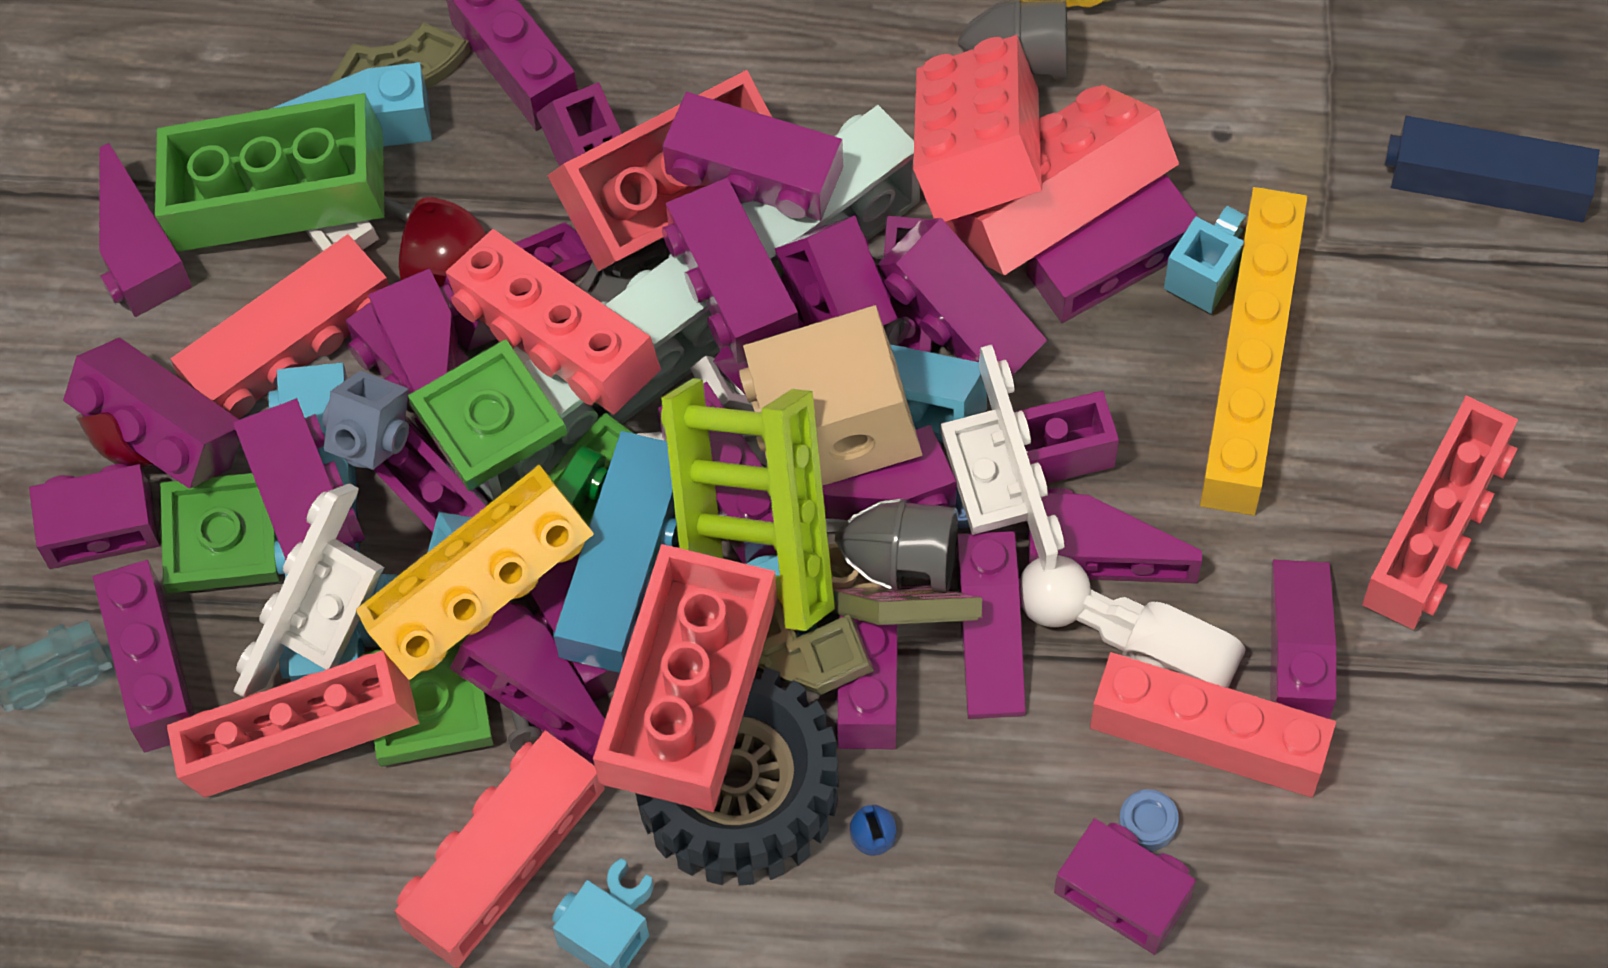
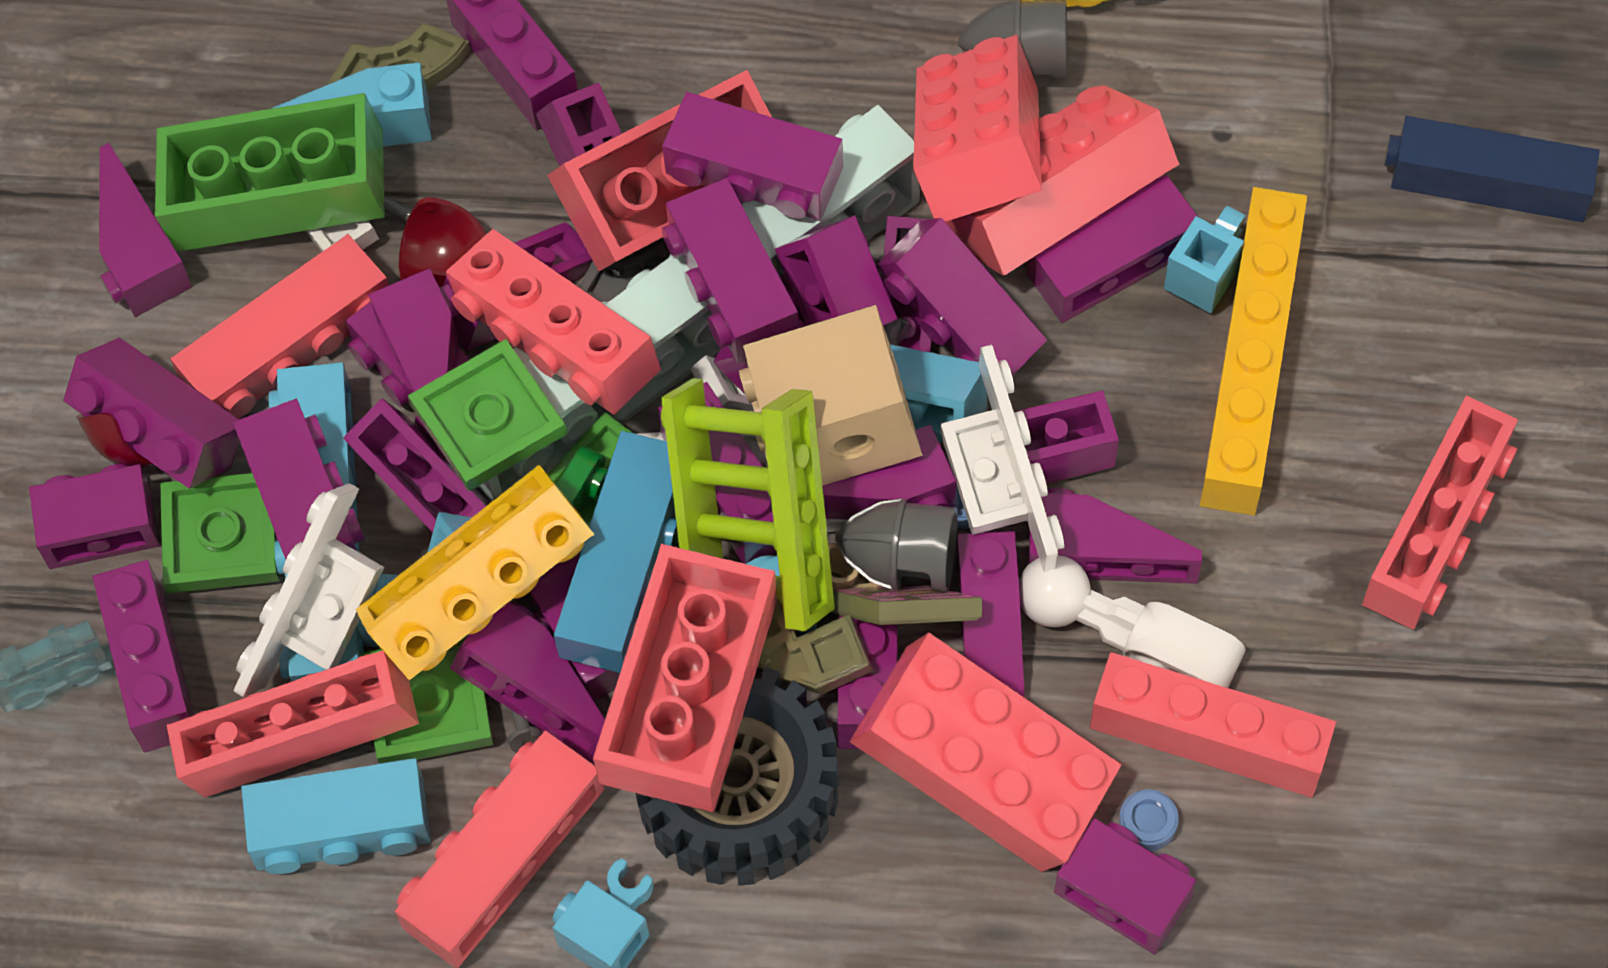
(336, 816): none -> medium azure brick
(366, 420): sand blue brick -> none
(861, 834): blue hinge -> none
(986, 753): none -> coral brick
(1303, 637): magenta slope -> none

